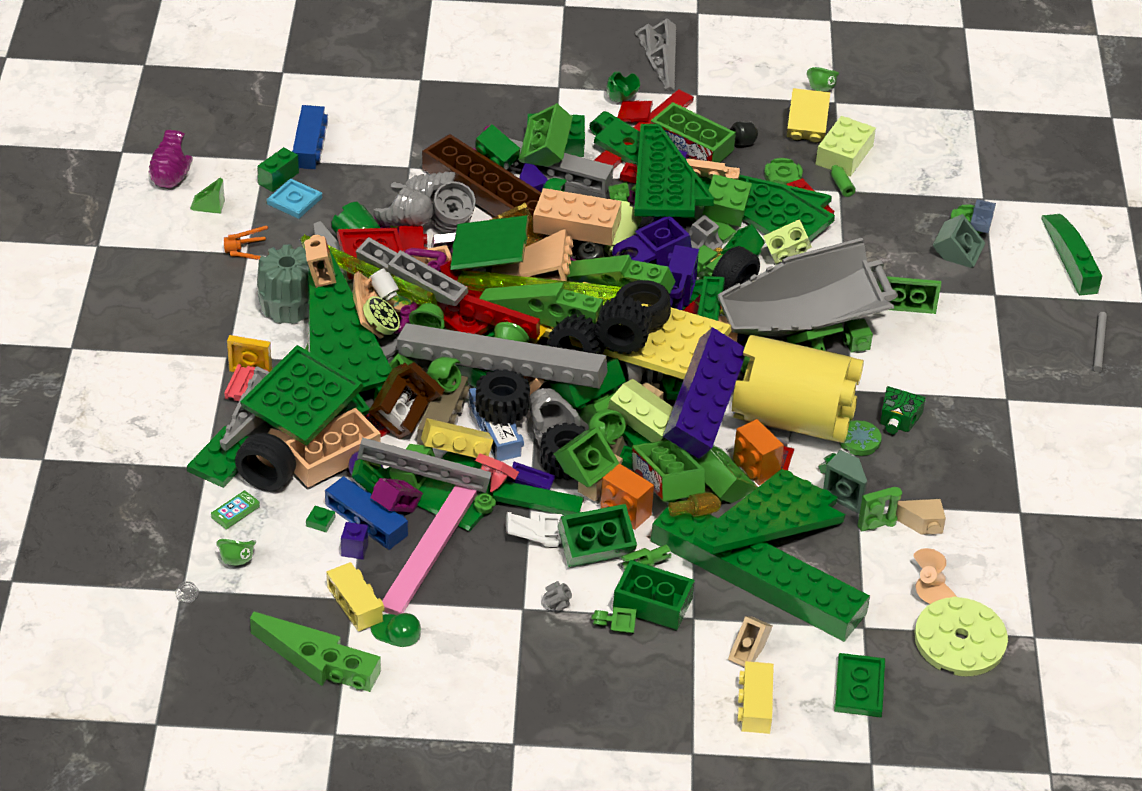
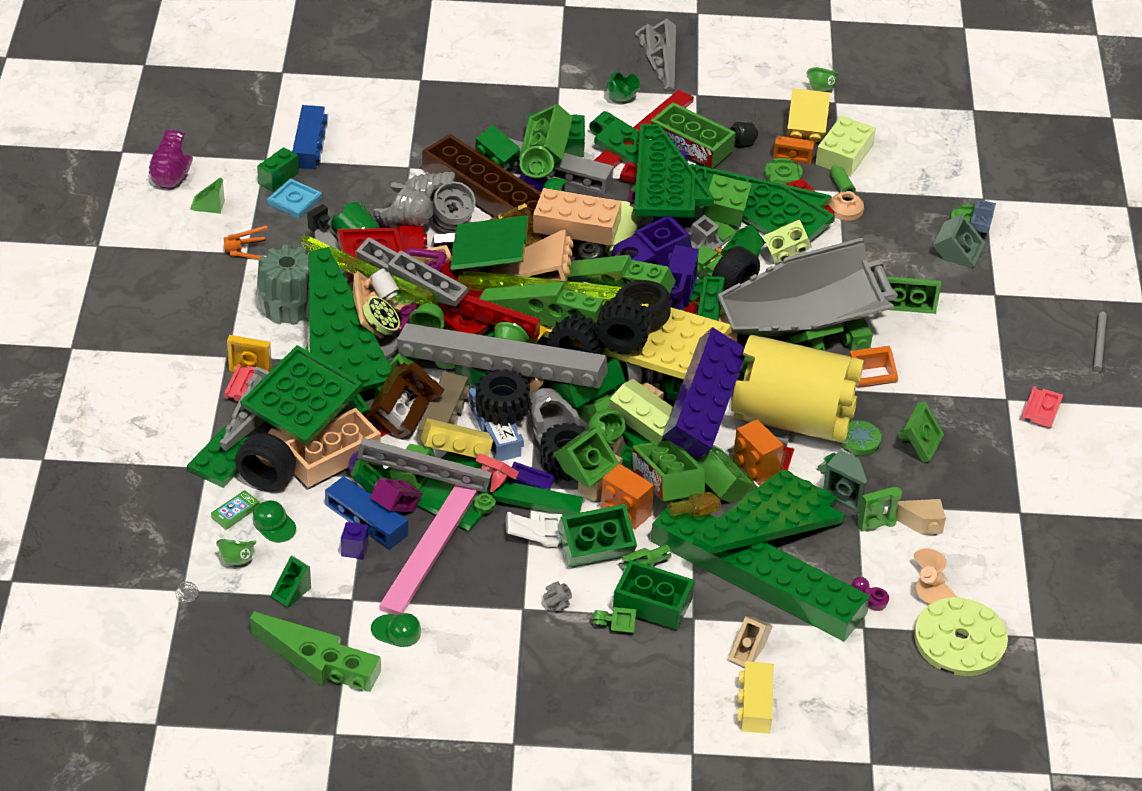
(273, 522): none -> green cap
(293, 582): none -> green slope
(317, 251): light nougat torso -> none
(318, 218): none -> pearl dark grey tile
(320, 518): green plate -> none
(355, 596): light yellow brick -> none
(445, 373): bright green helmet -> none
(536, 162): none -> bright green helmet
(619, 192): bright green plate -> none
(635, 111): red piece -> none
(708, 169): light nougat hinge -> none
(794, 149): none -> orange tile
(847, 210): none -> light nougat piece
(860, 685): green tile -> none
(876, 358): none -> orange tile
(878, 597): none -> magenta plate
(901, 410): green torso -> none
(922, 432): none -> bright green tile
(1042, 406): none -> coral plate
(1074, 254): green slope -> none

